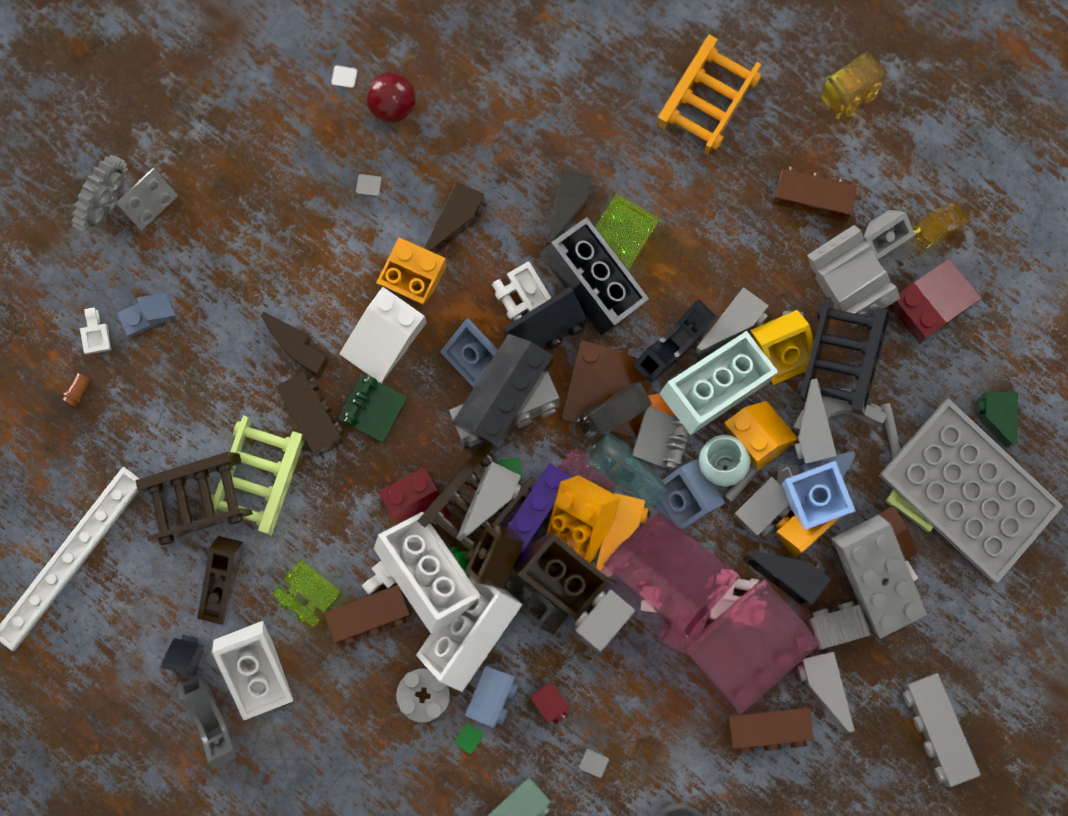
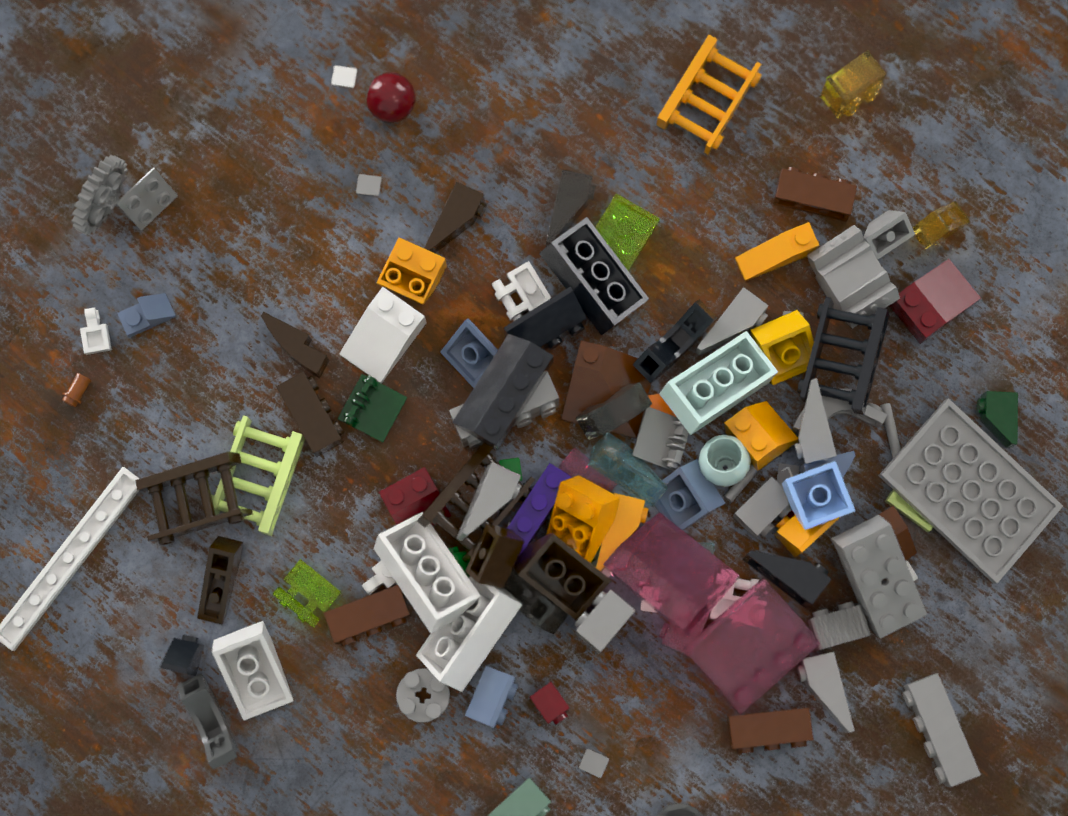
(469, 738): green sticker -> none
(778, 251): none -> light orange slope

